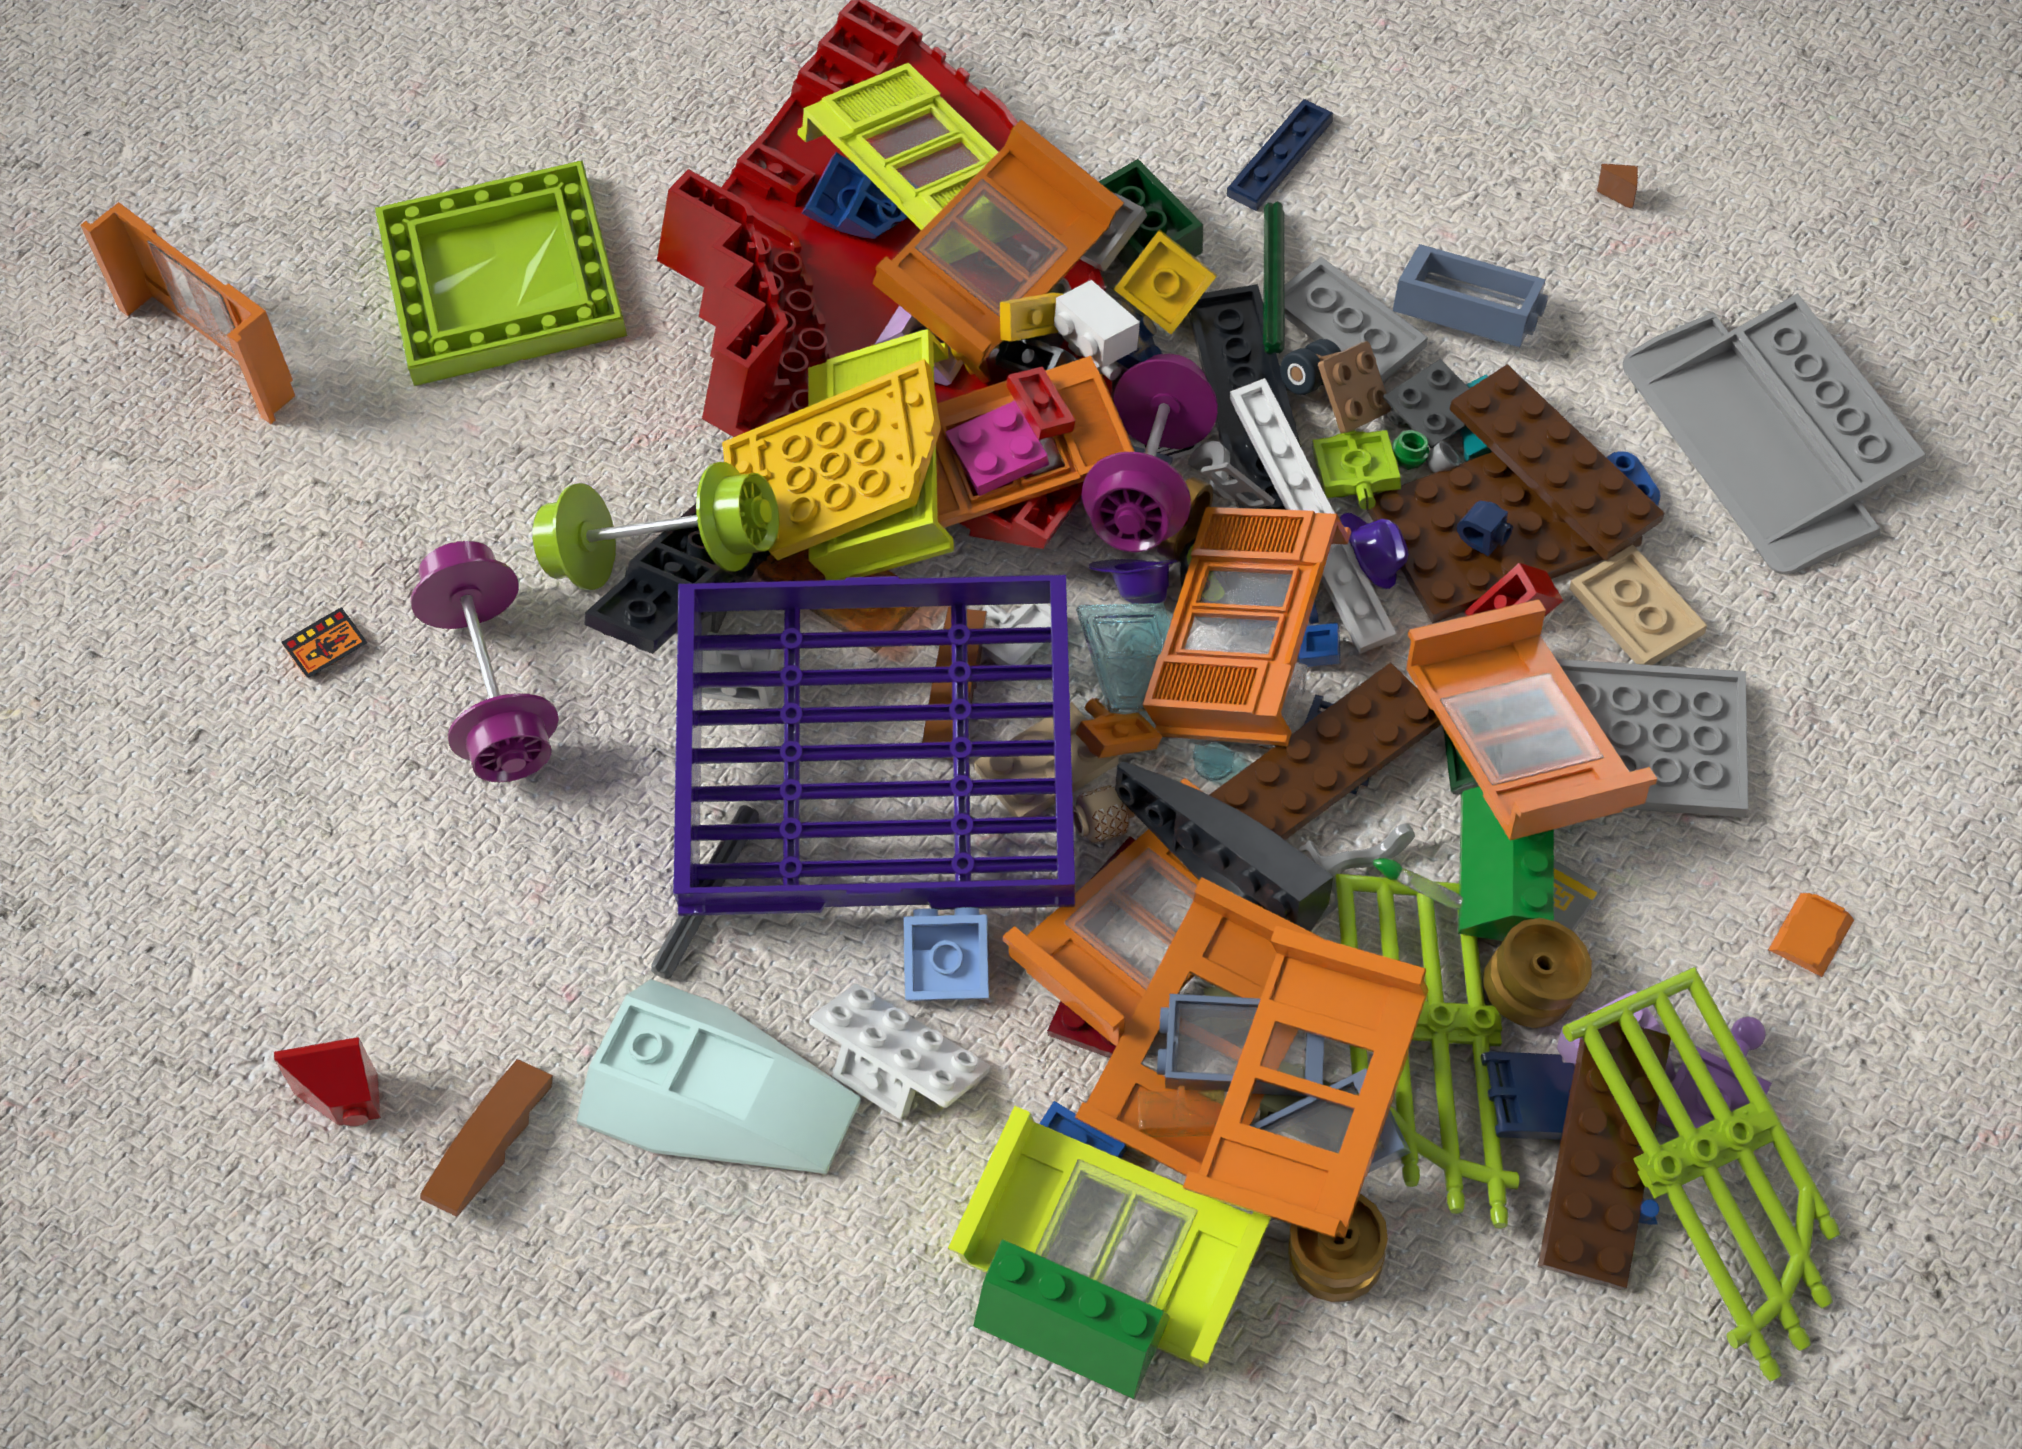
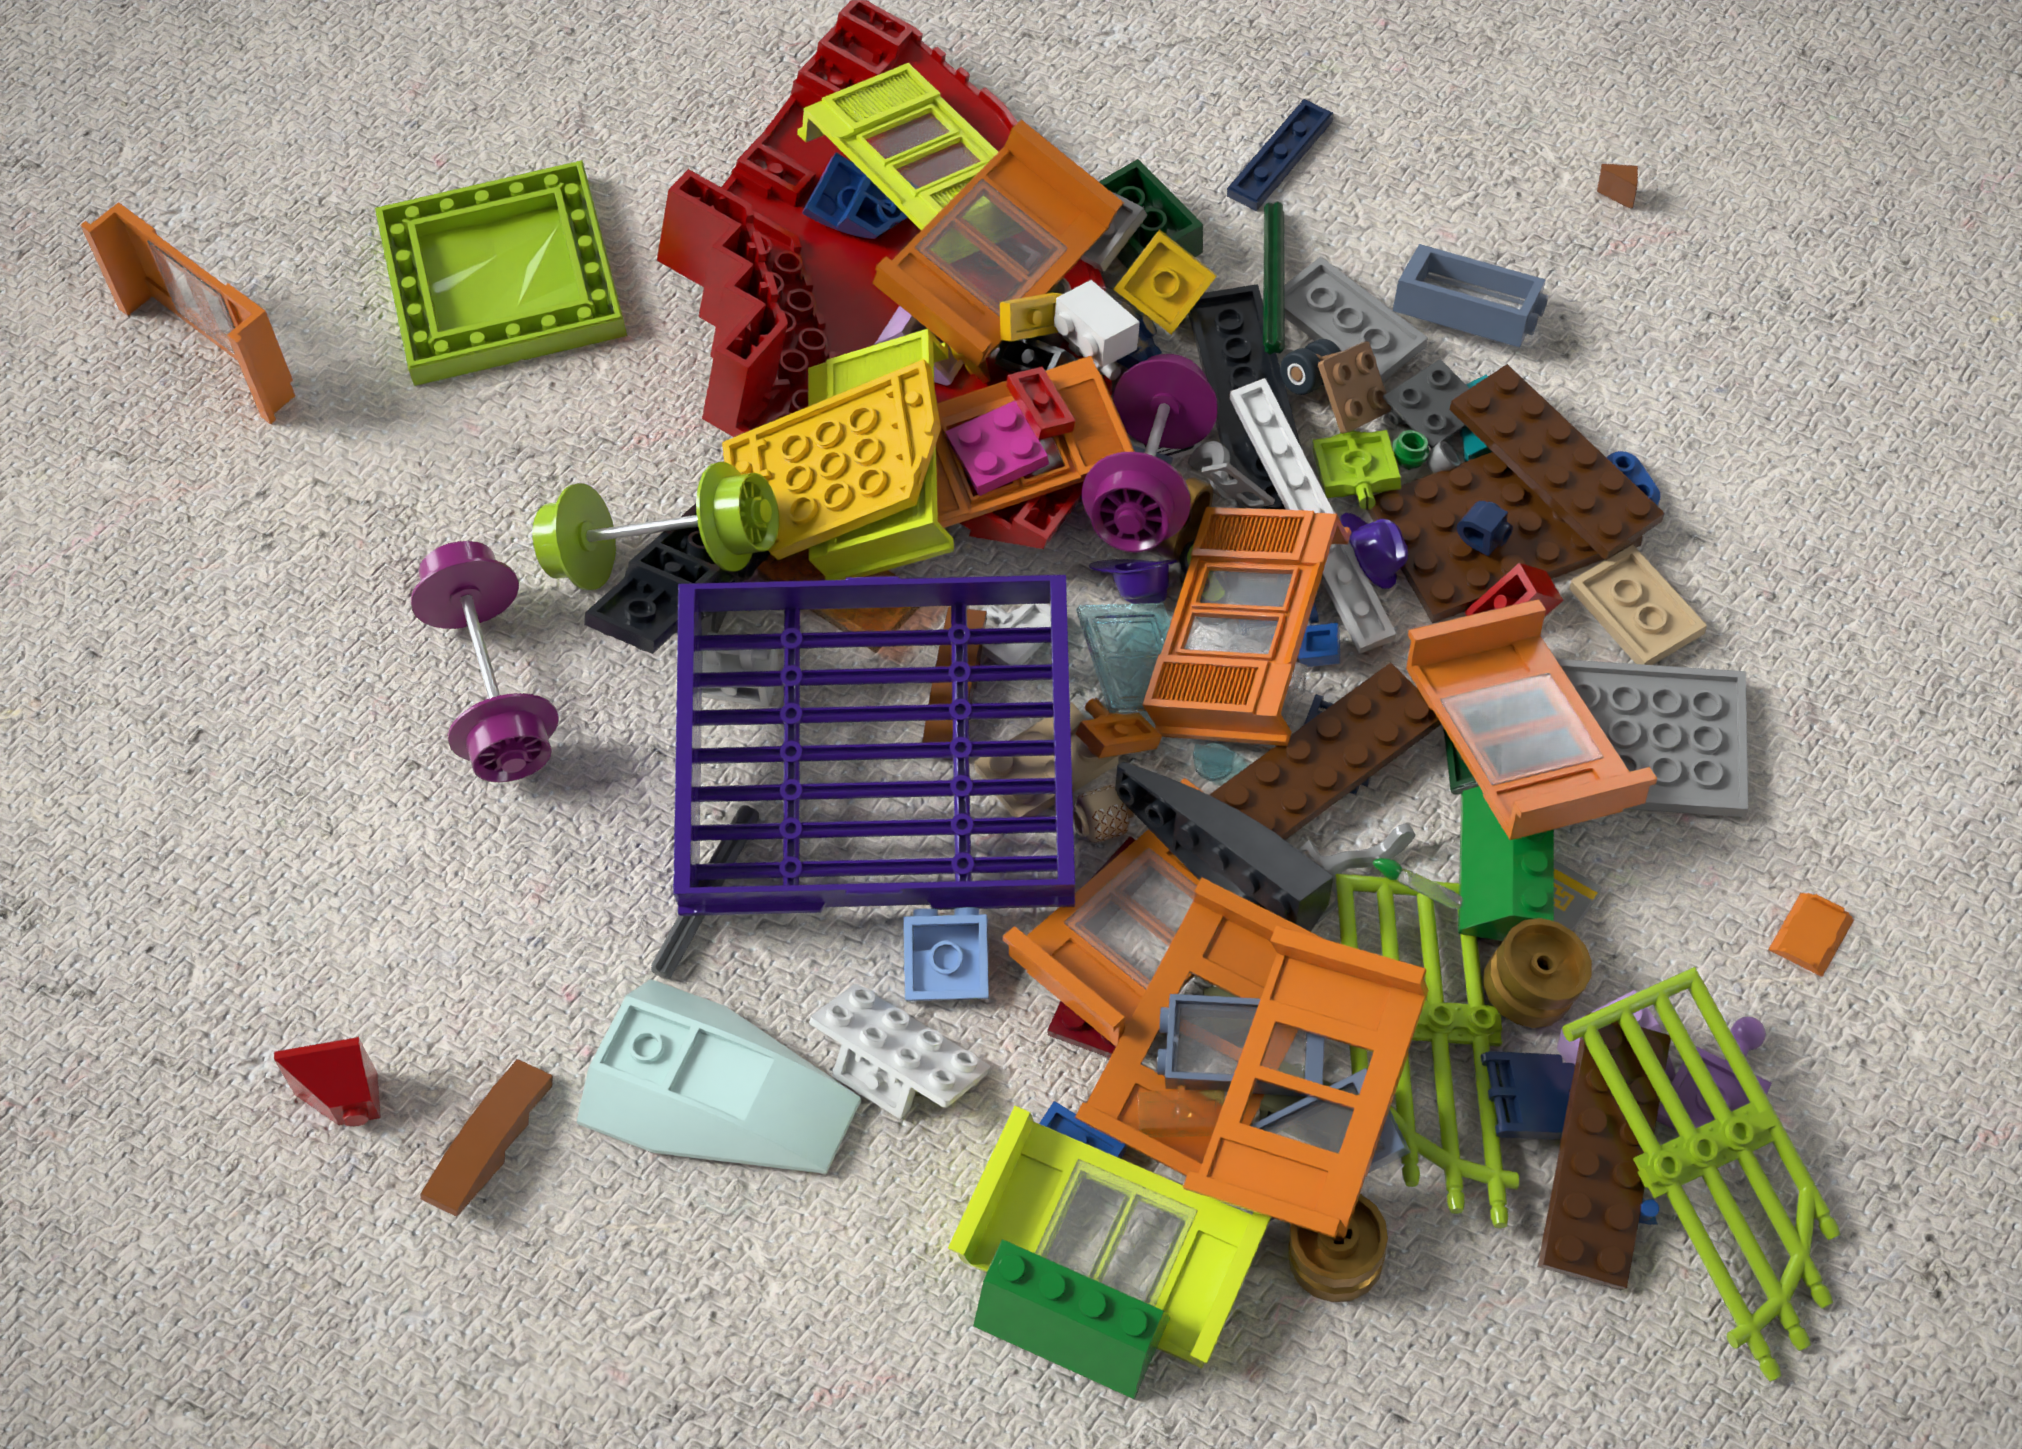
(324, 642): piece -> none
(1777, 428): light grey slope -> none

